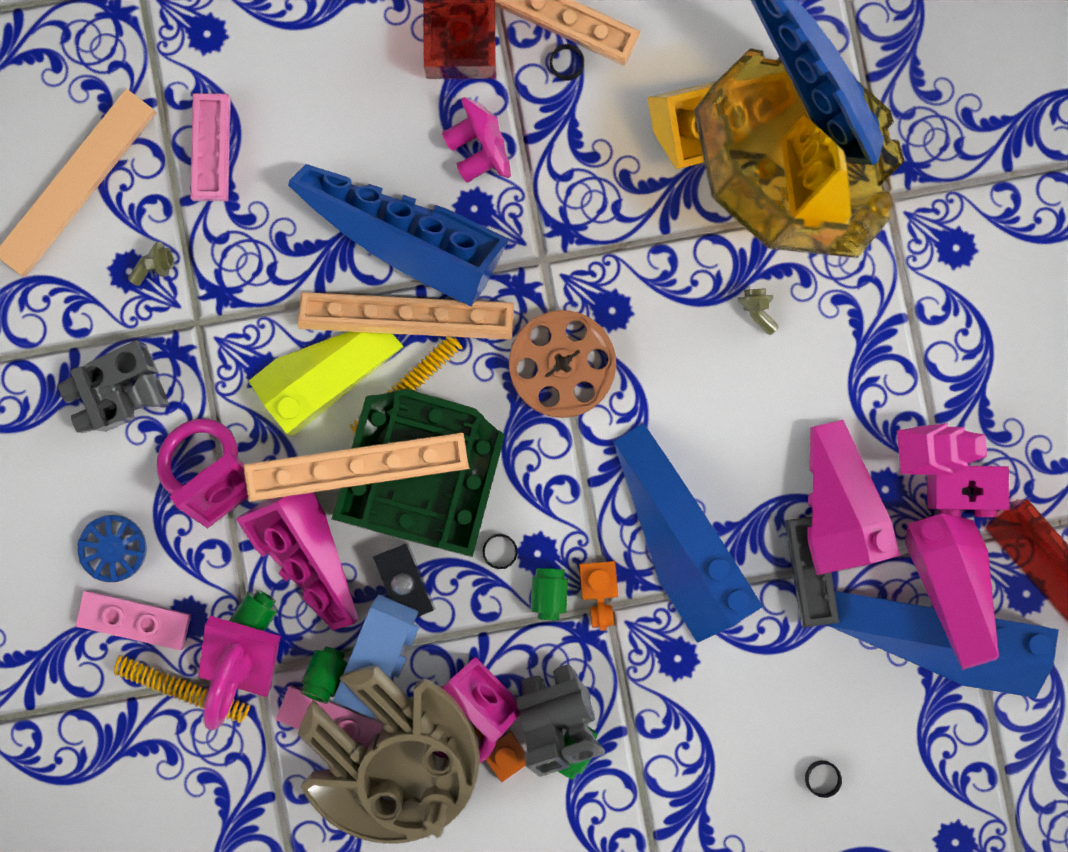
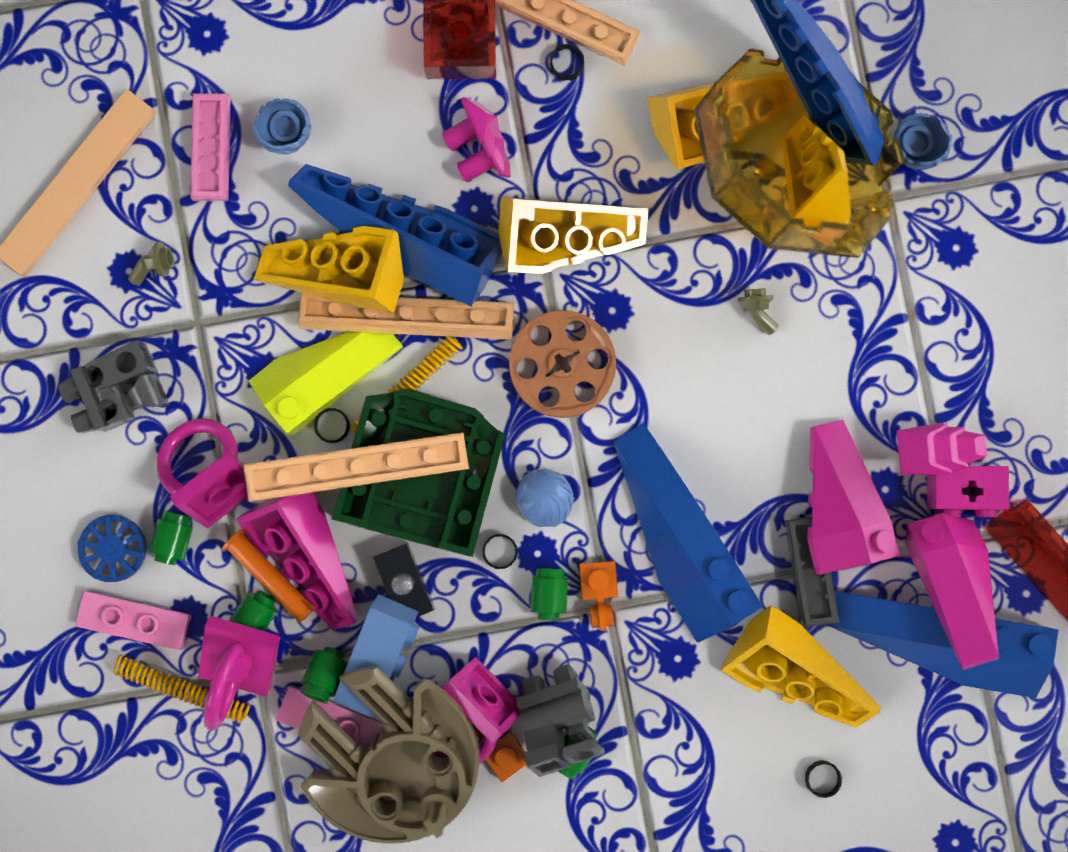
(171, 537): none -> green brick
(268, 576): none -> orange pin
(282, 126): none -> medium blue hair
(316, 425): none -> black axle
(349, 267): none -> yellow wedge
(544, 498): none -> medium blue hair
(555, 233): none -> yellow wedge
(786, 659): none -> yellow wedge
(923, 141): none -> medium blue hair

